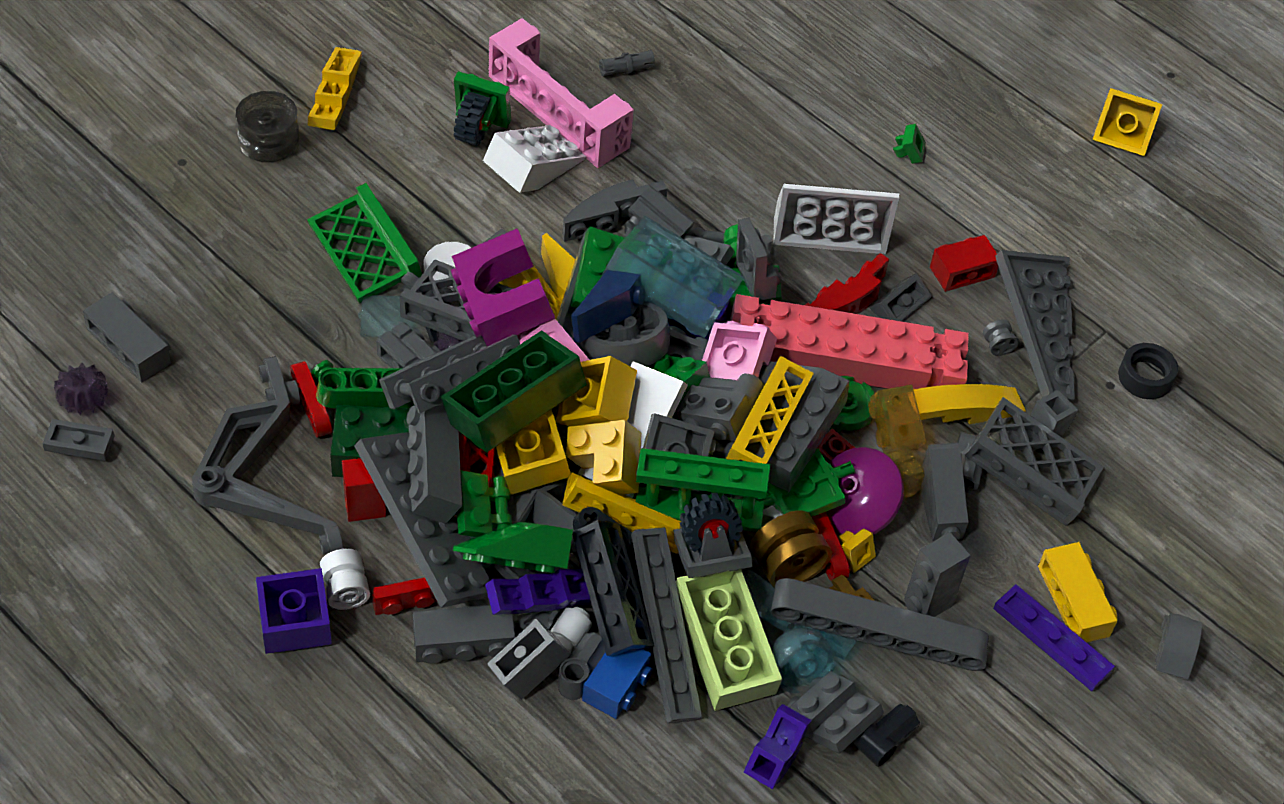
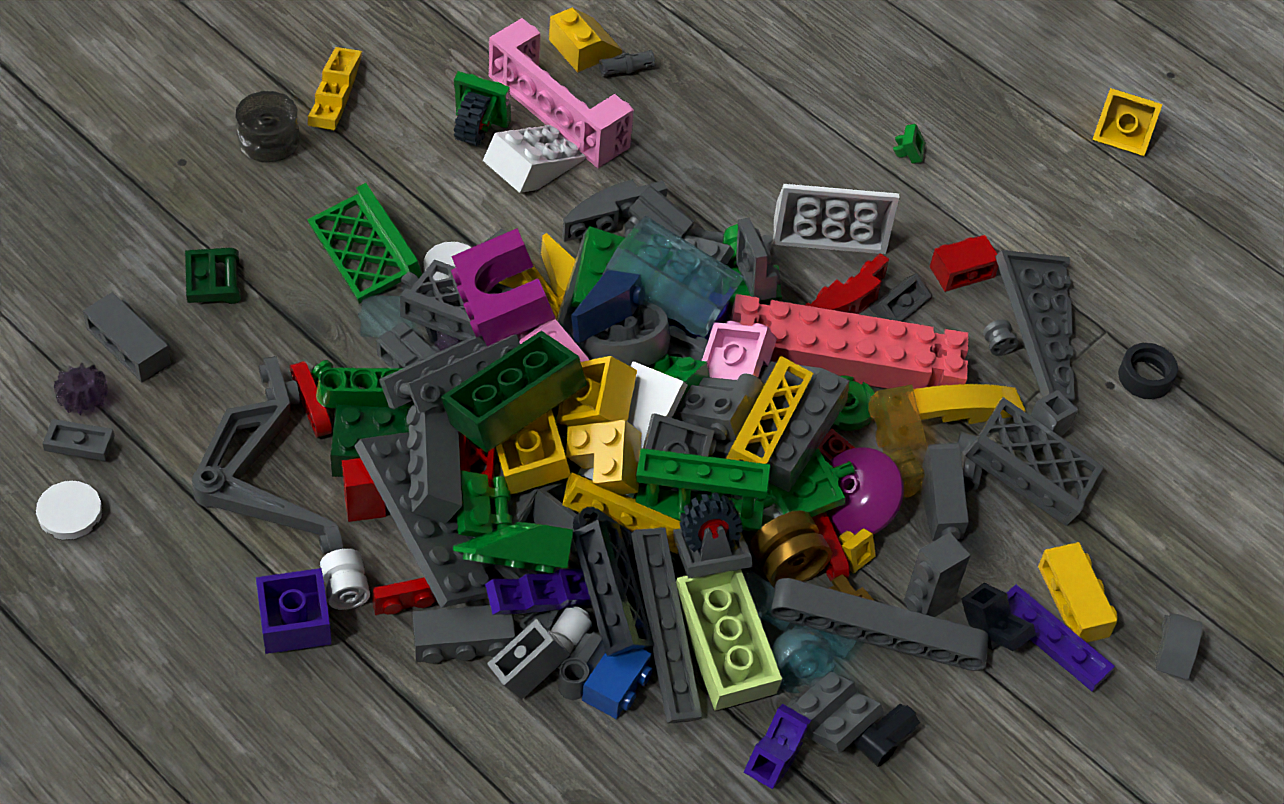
(69, 509): none -> white tile
(201, 275): none -> dark green plate
(581, 39): none -> yellow slope
(990, 611): none -> black brick

